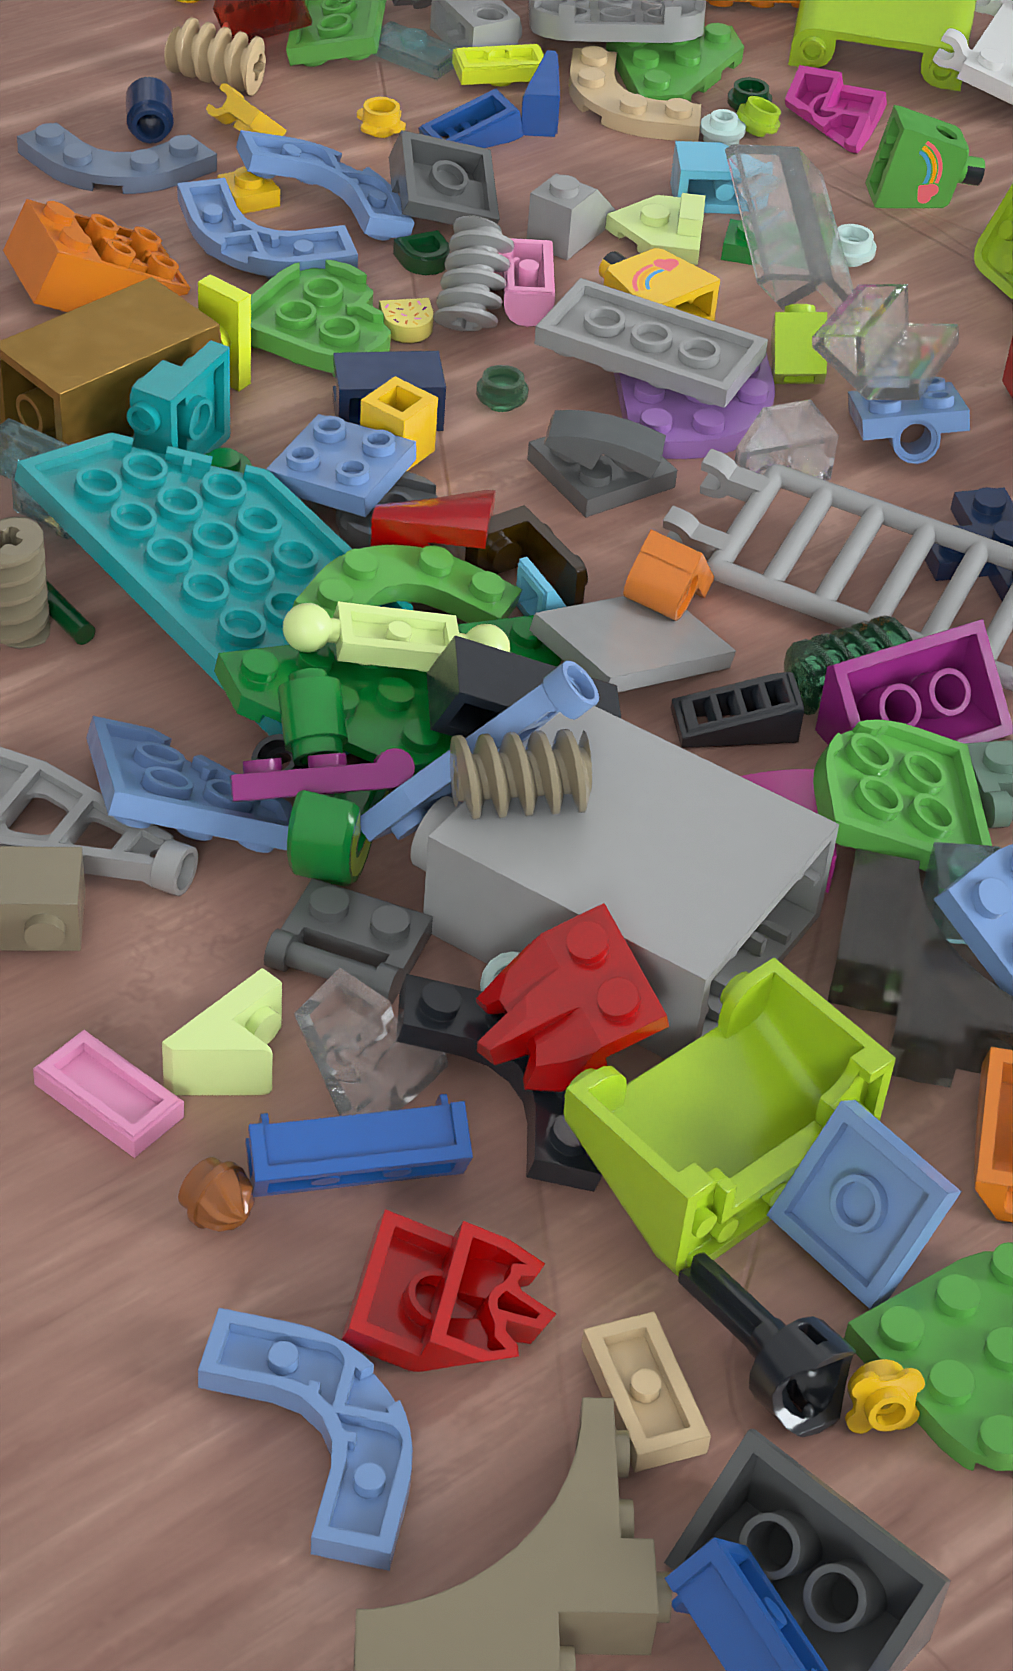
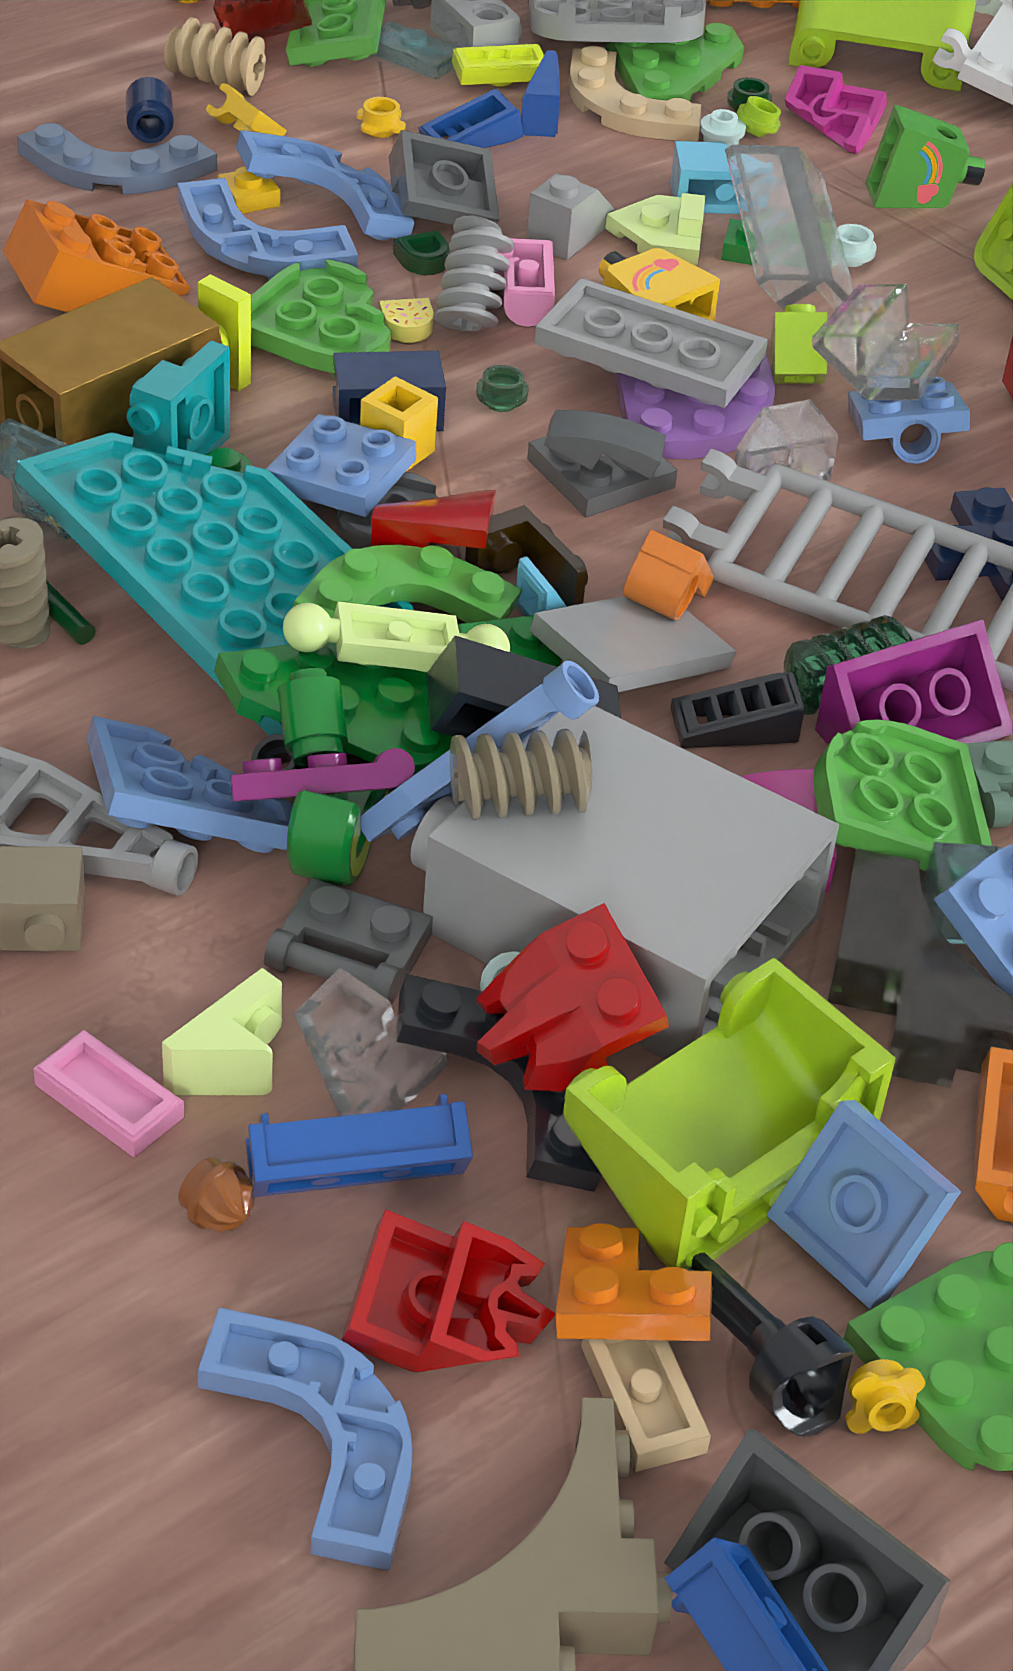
(612, 1299): none -> orange plate

